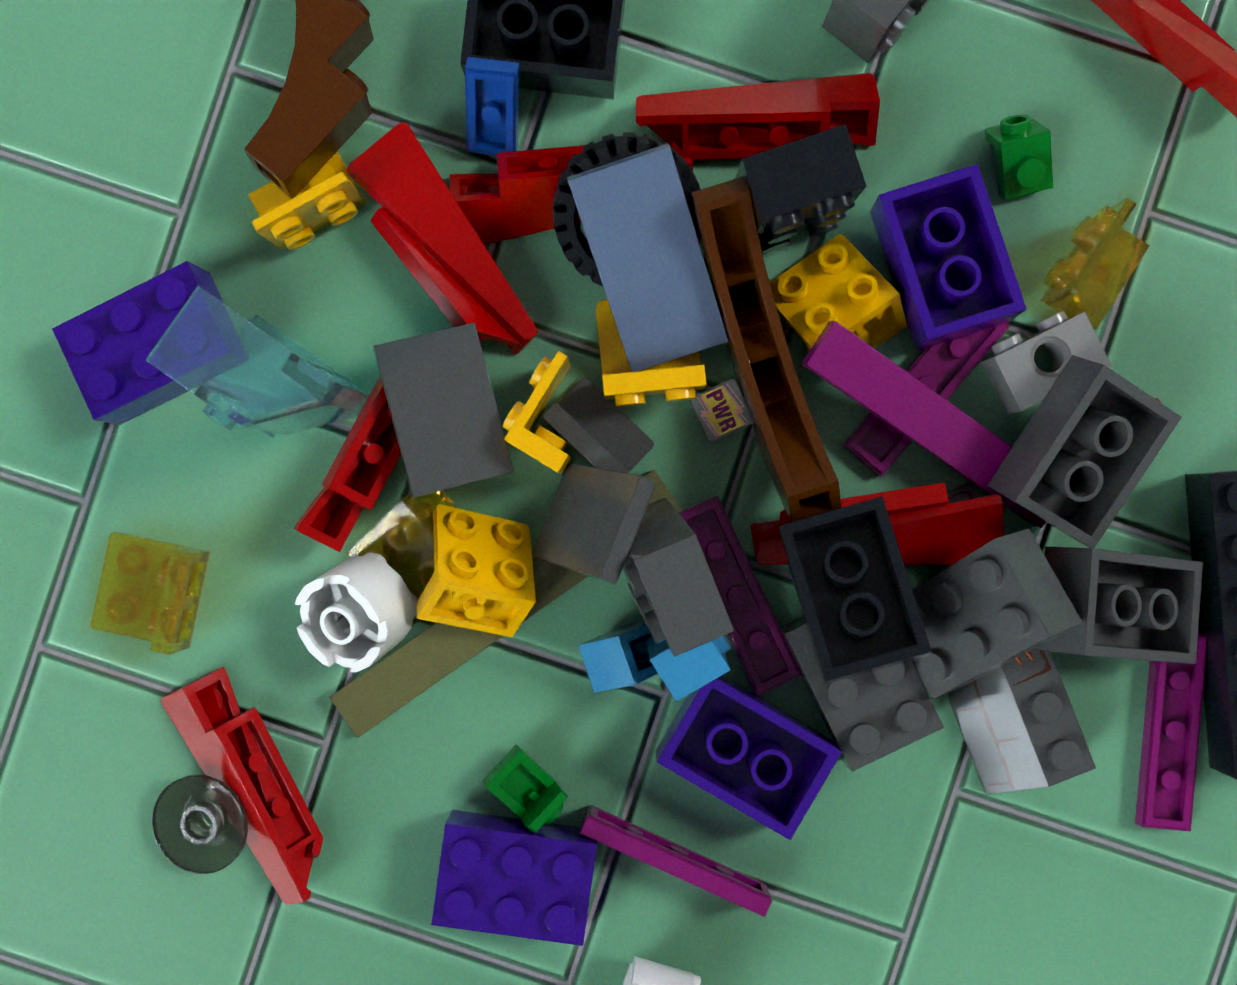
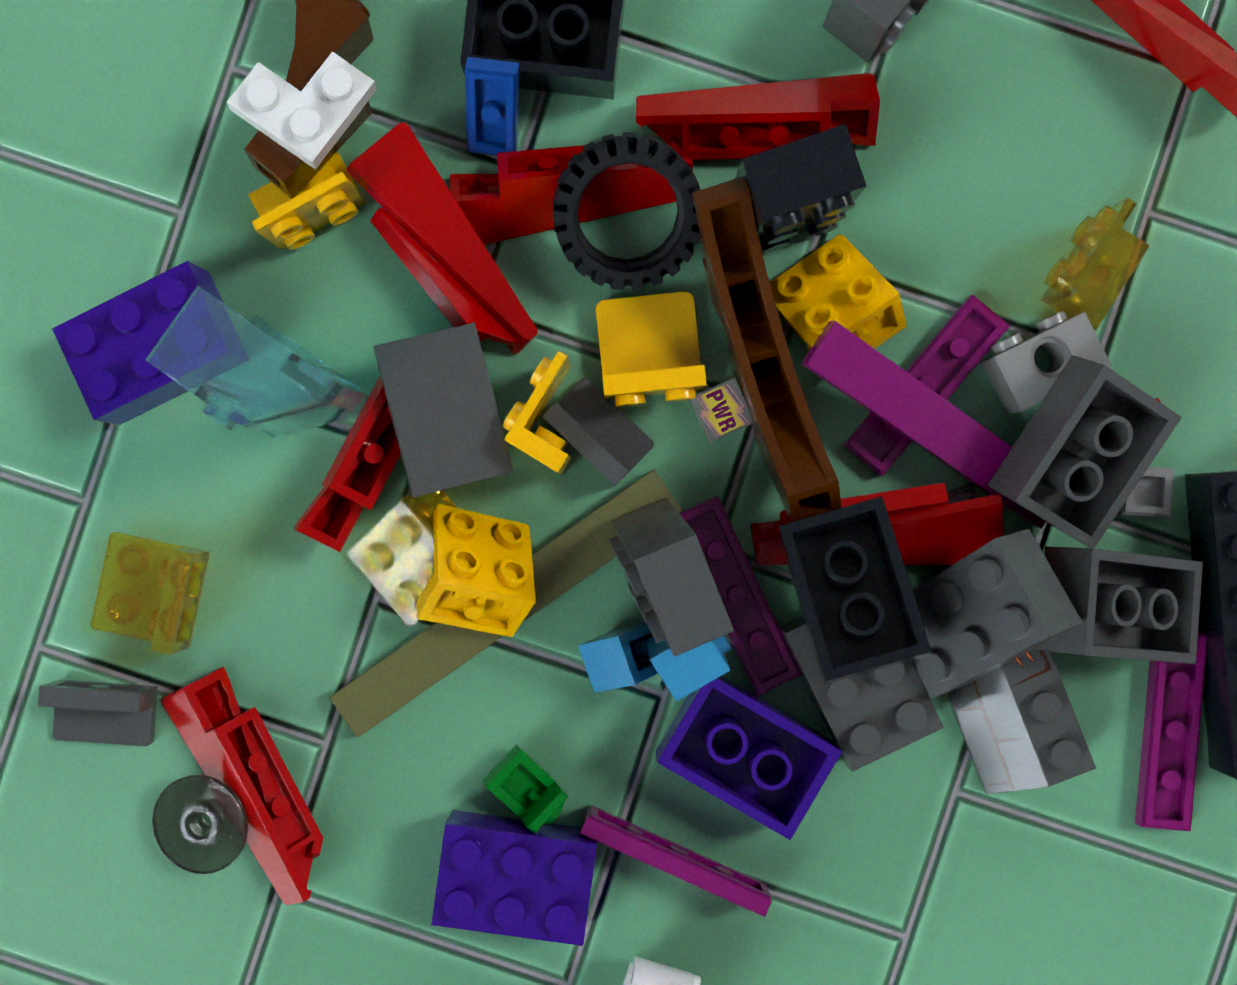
(101, 711): none -> dark grey panel
(309, 119): none -> white plate
(355, 612): white brick -> none
(593, 521): dark grey tile -> none
(648, 257): sand blue tile -> none
(947, 257): dark purple brick -> none
(1021, 156): green bracket -> none
(1152, 494): none -> light grey tile

